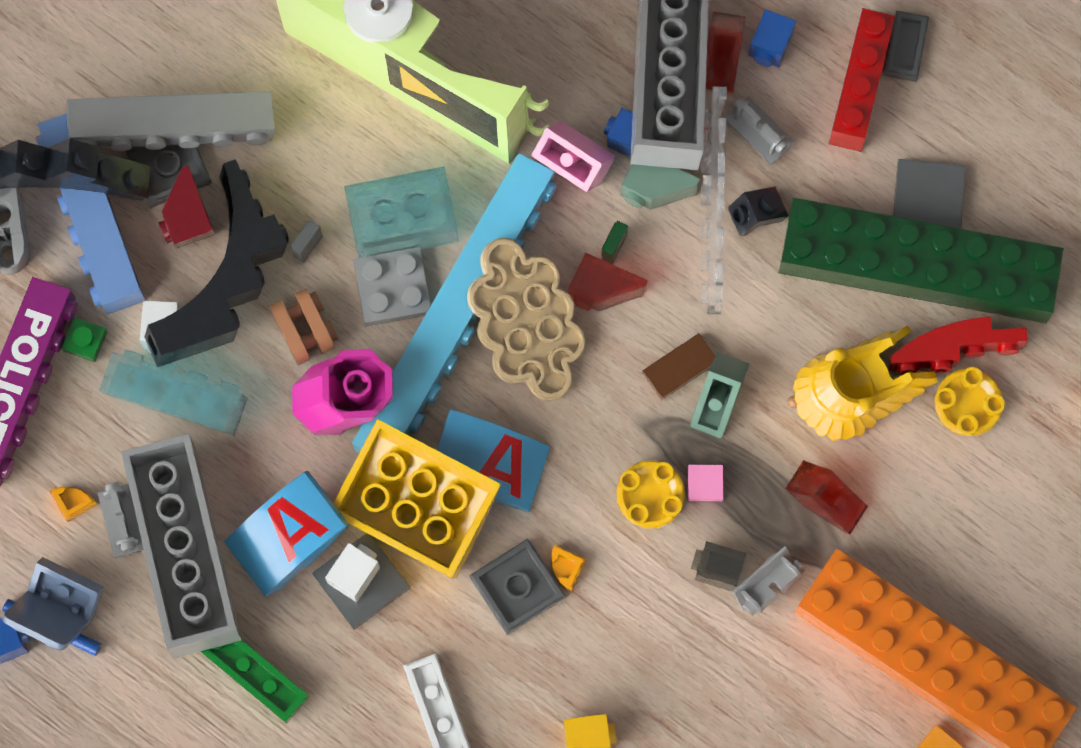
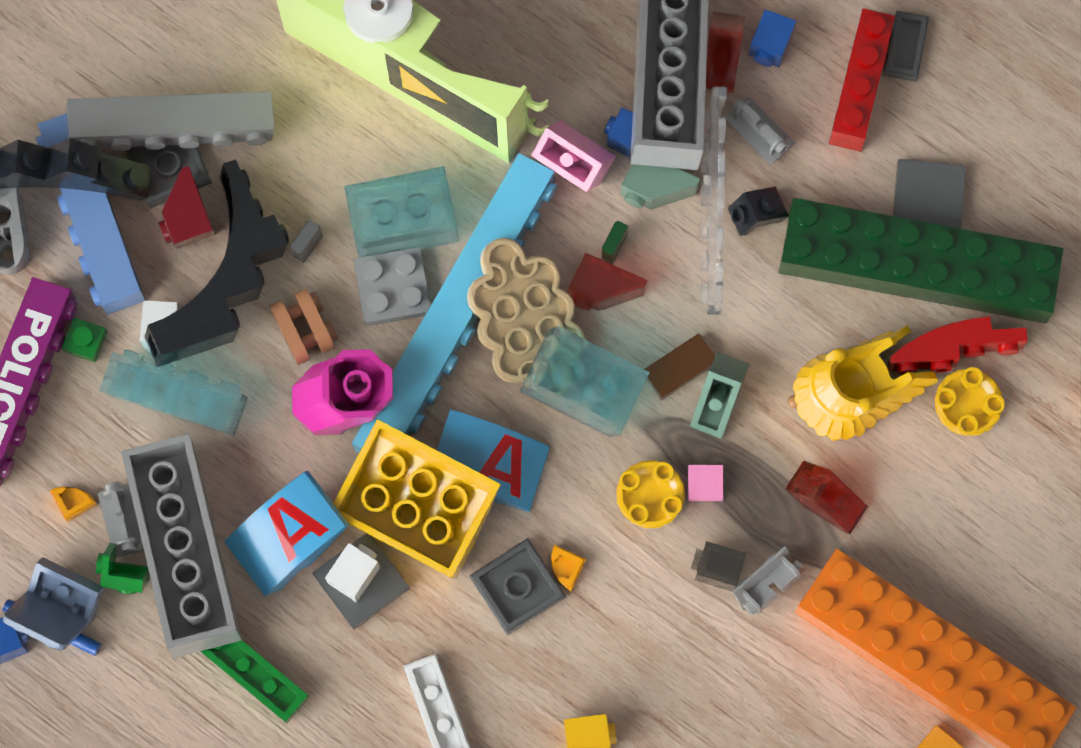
(120, 576): none -> green bracket
(584, 381): none -> clear light blue brick

